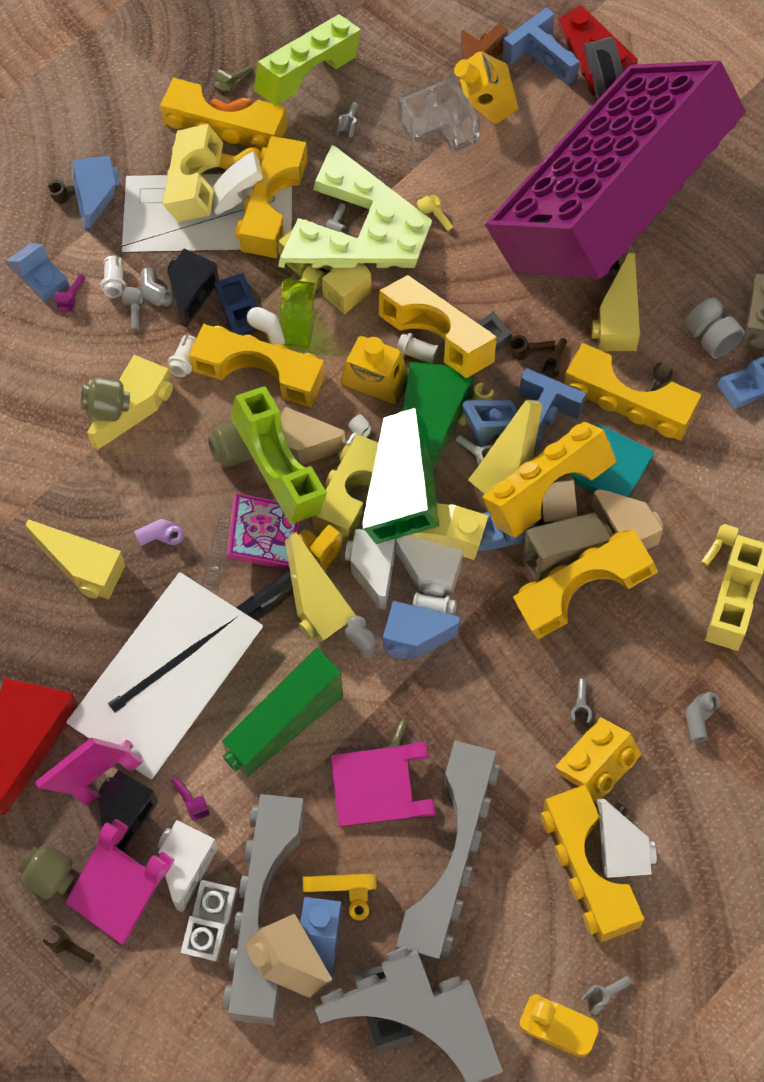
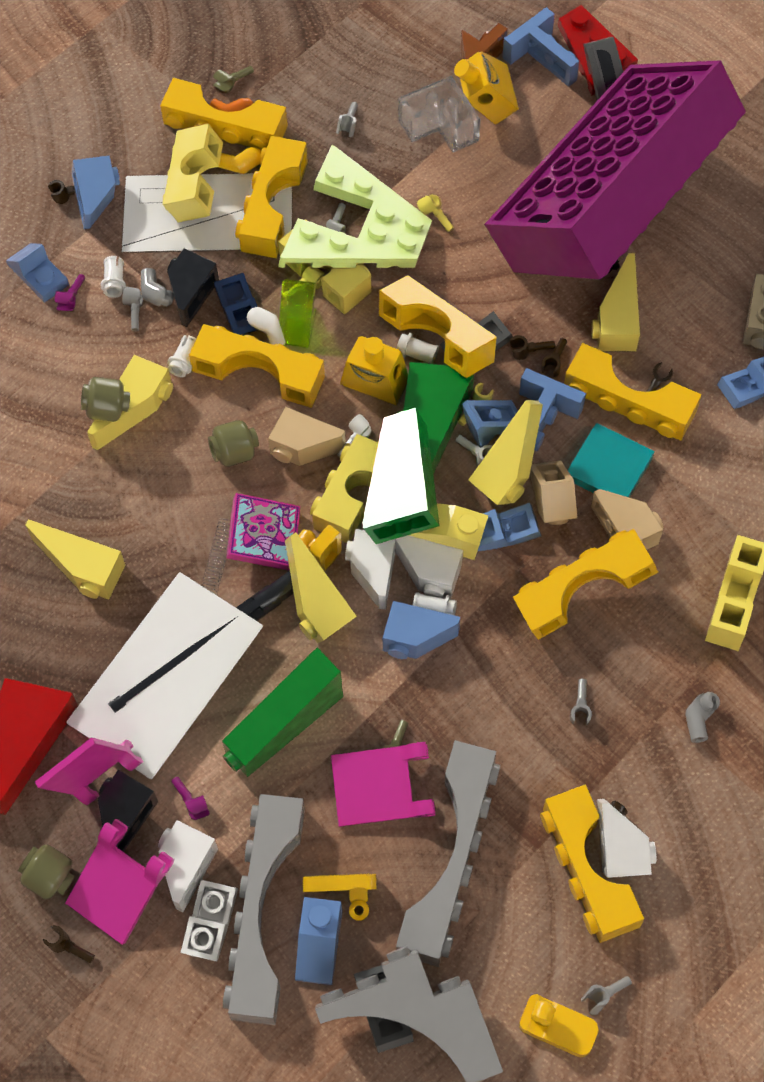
(160, 530): lavender arm -> none
(238, 177): white slope -> none
(261, 429): lime arch -> none
(284, 70): lime arch -> none
(288, 957): tan slope -> none
(360, 637): light grey arm -> none
(518, 499): yellow arch -> none
(562, 543): dark tan slope -> none
(600, 758): yellow bracket -> none
(714, 327): light grey wheel -> none
(725, 535): light yellow hand -> none

